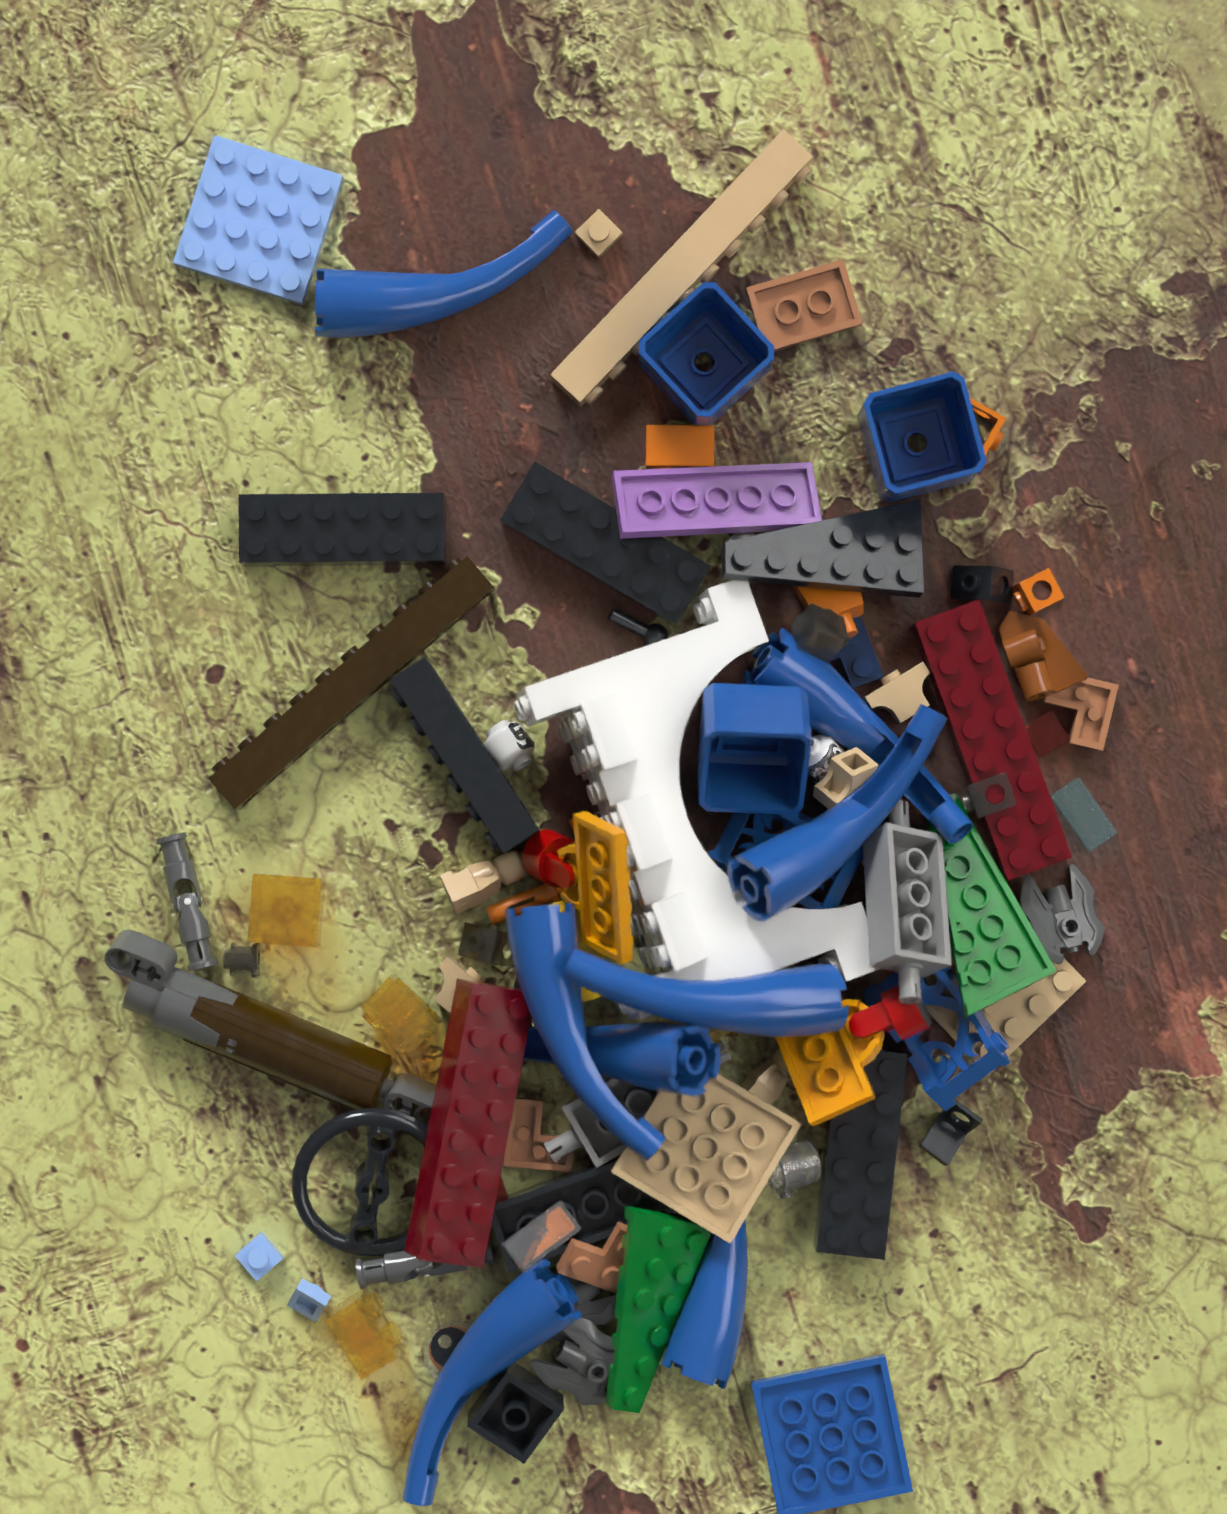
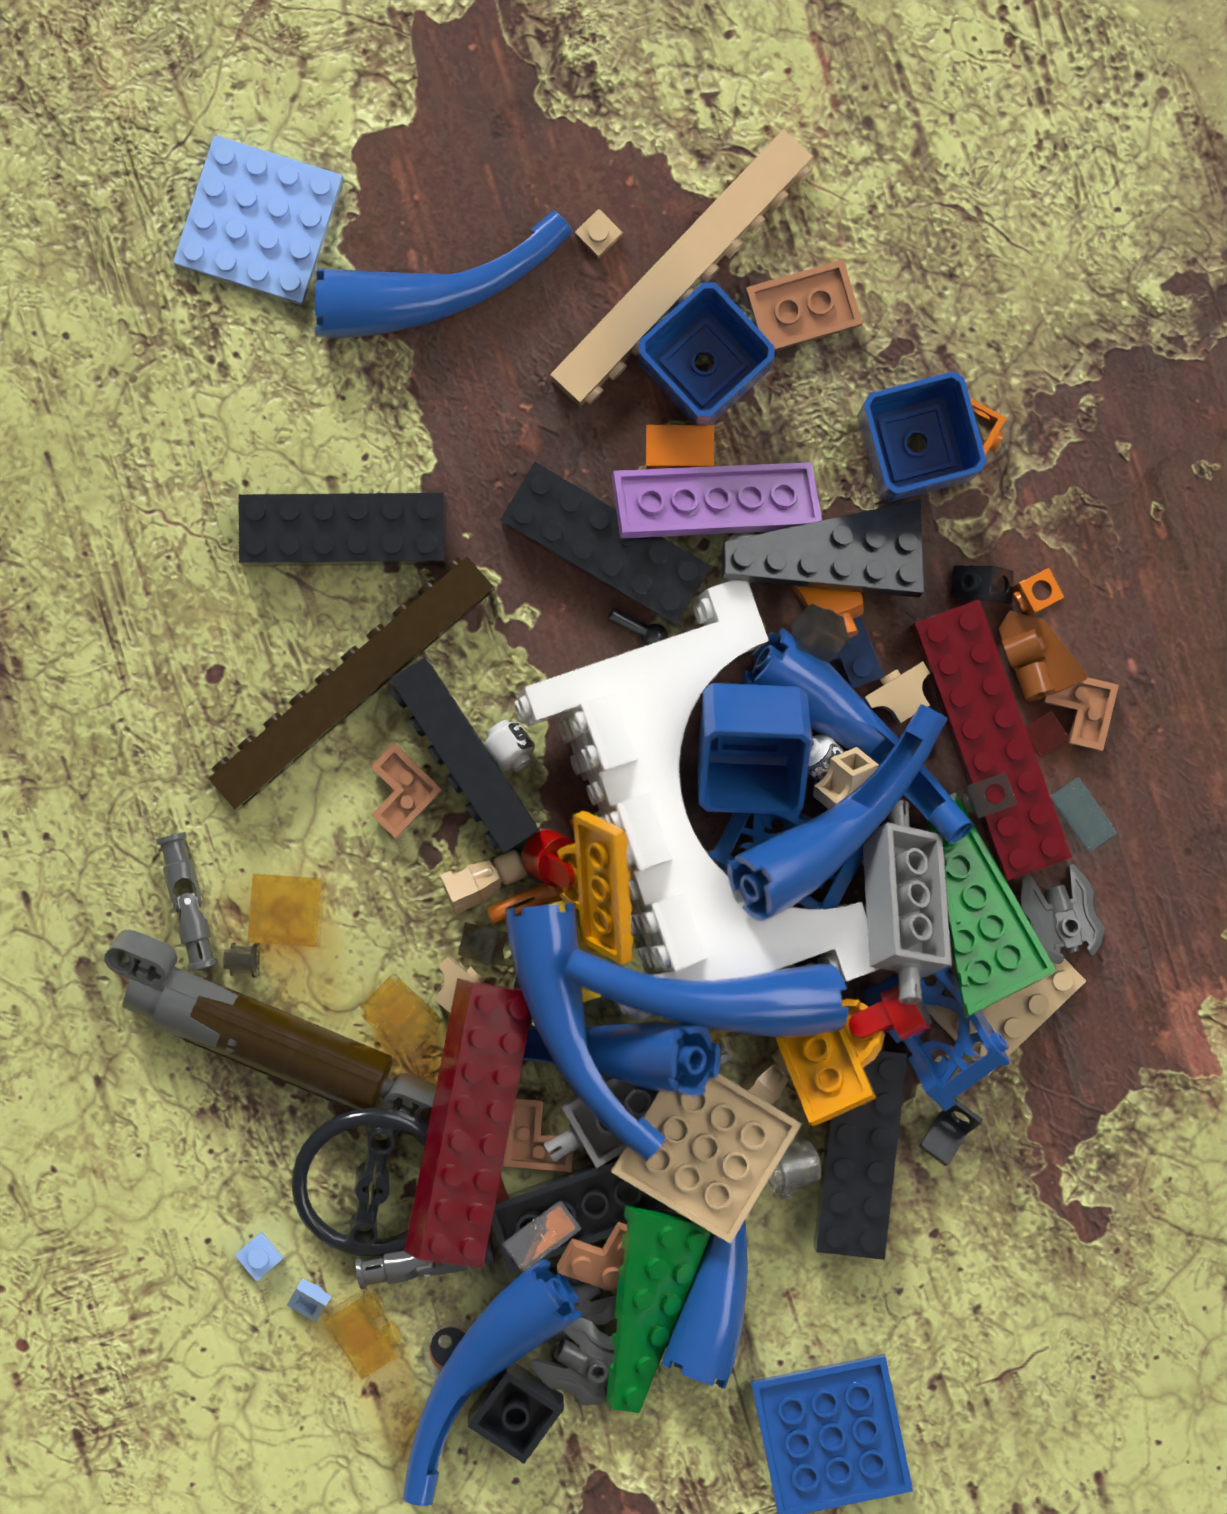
(412, 791): none -> nougat plate

